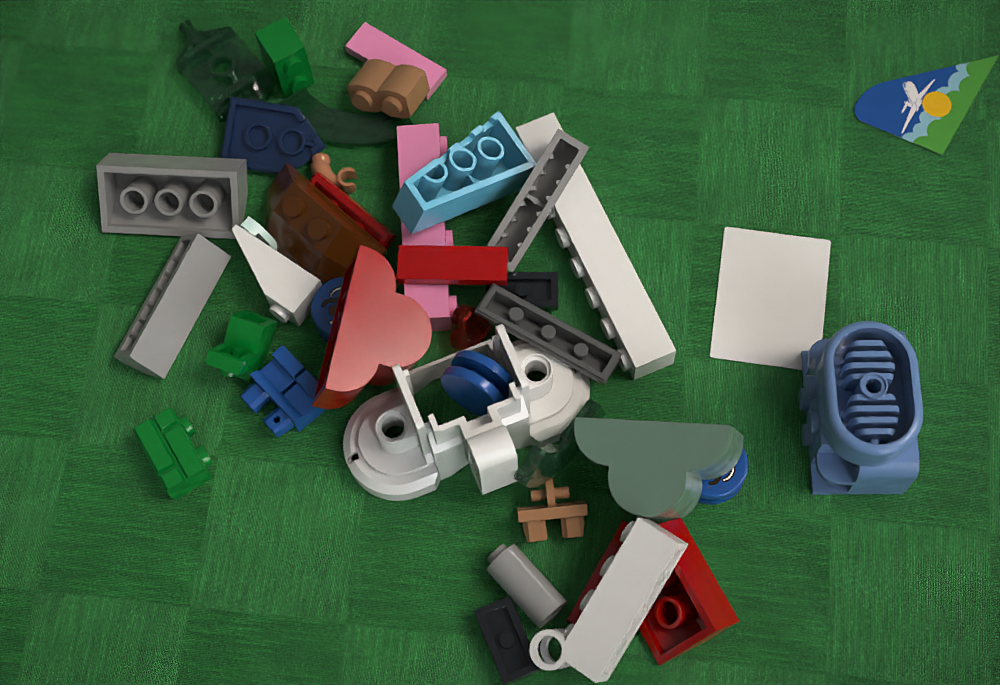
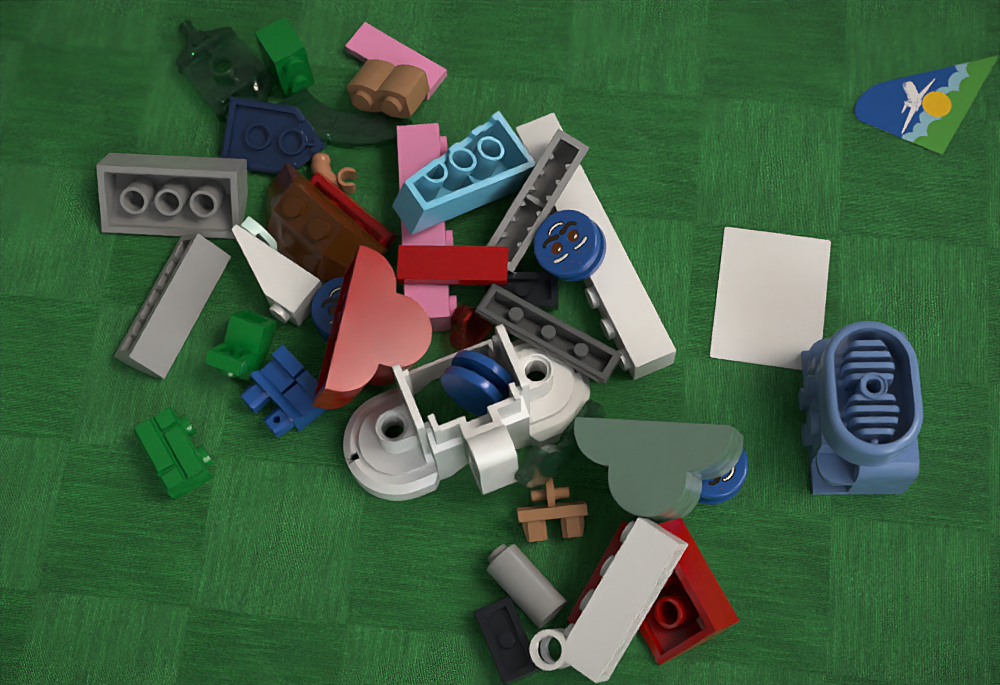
(570, 245): none -> blue head

